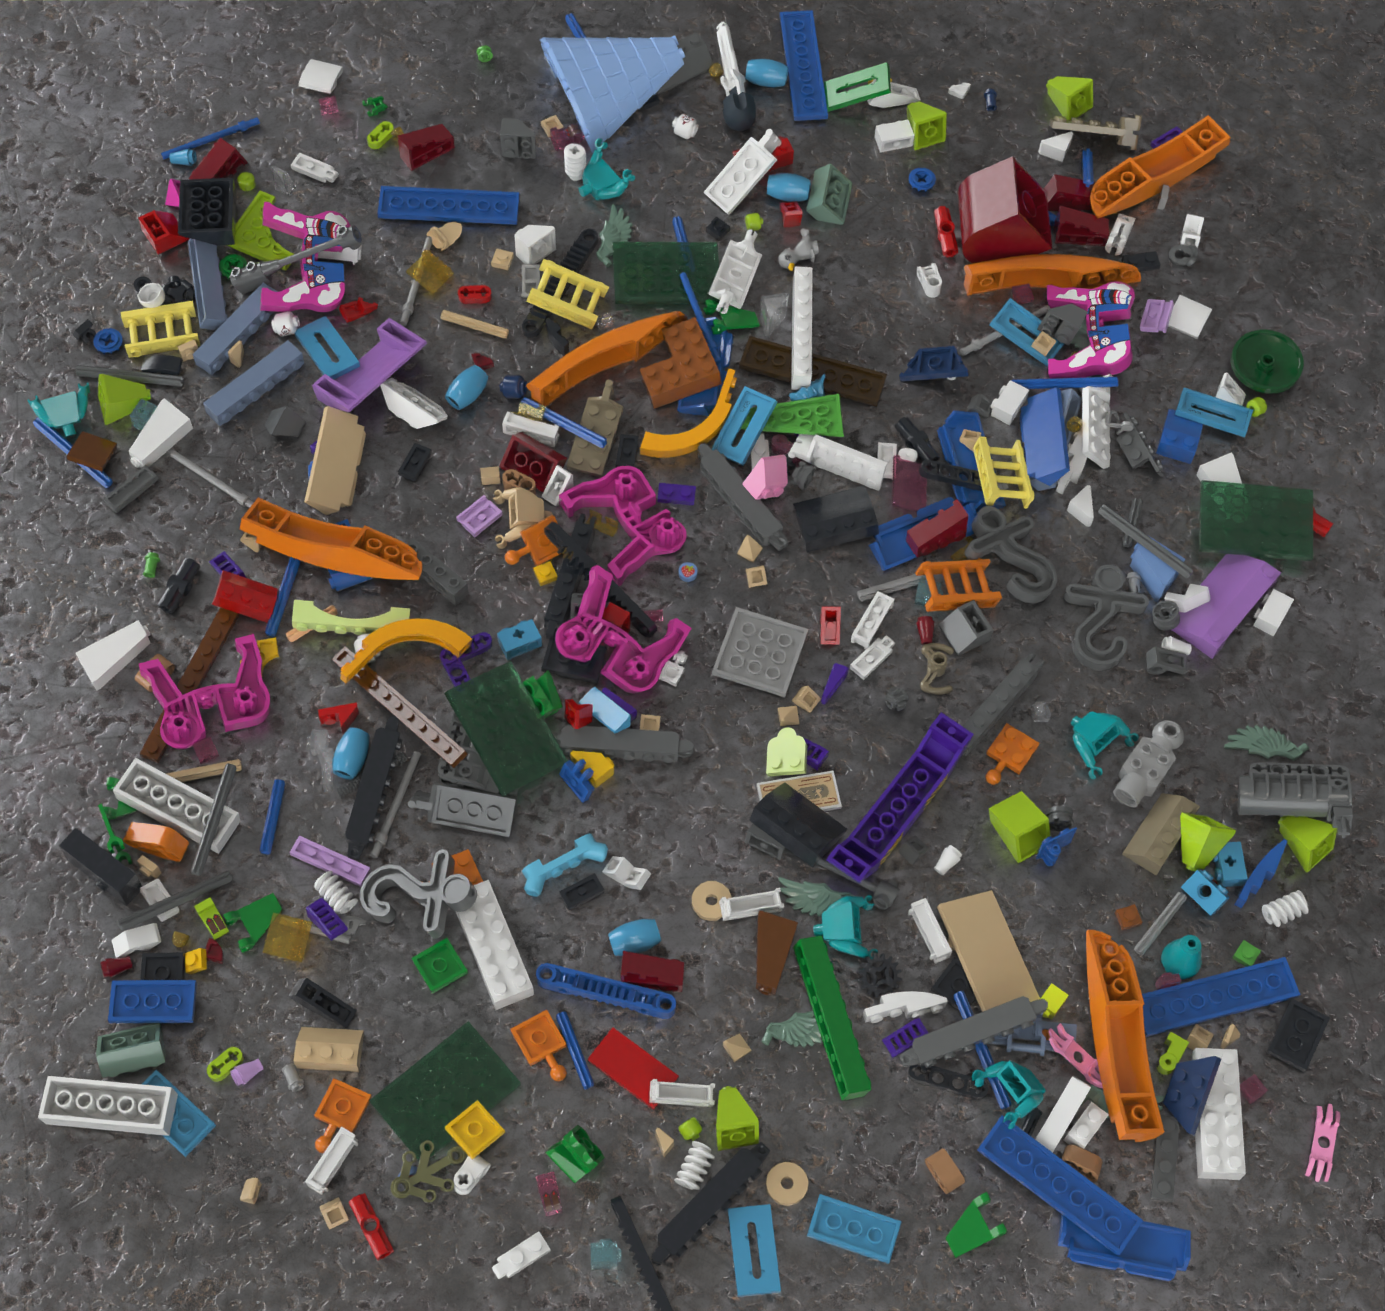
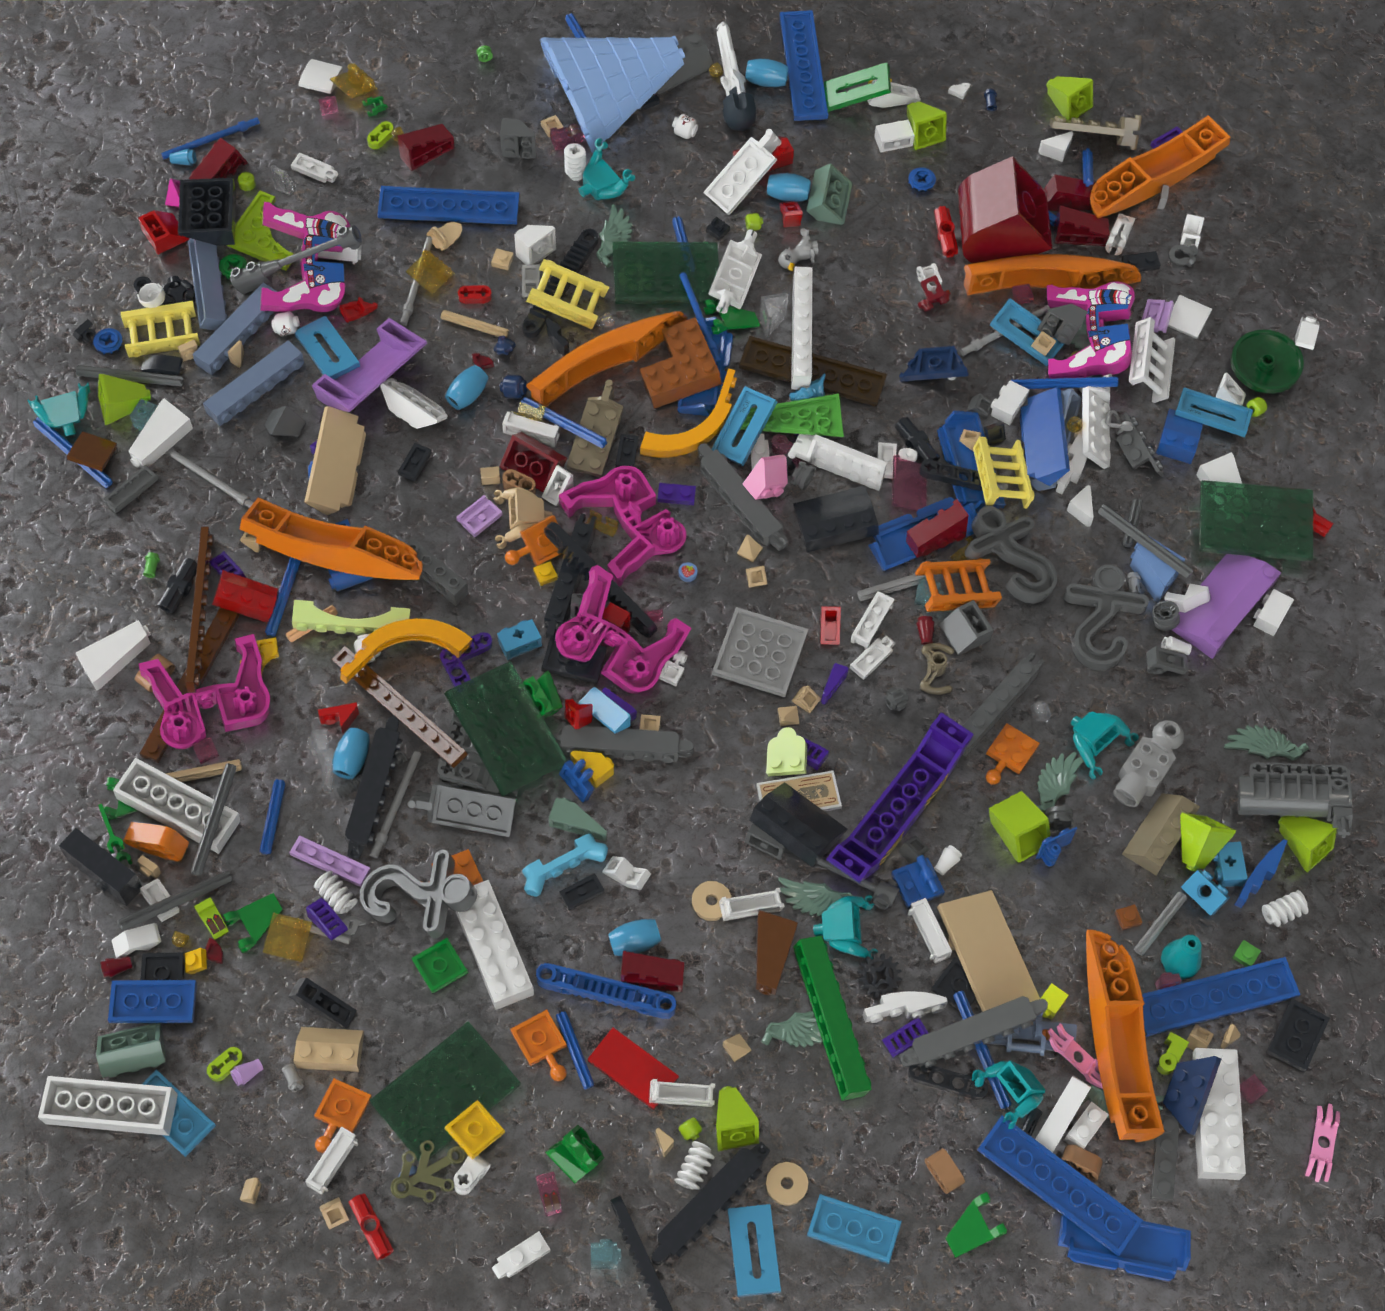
(199, 614): none -> reddish brown plate
(354, 82): none -> clear yellow hinge
(504, 345): none -> dark blue piece
(571, 818): none -> sand green slope
(917, 881): none -> blue plate
(940, 296): none -> dark red bracket
(995, 433): none -> black tile
(1057, 779): none -> sand green animal
(1141, 356): none -> white fence
(1307, 332): none -> white slope

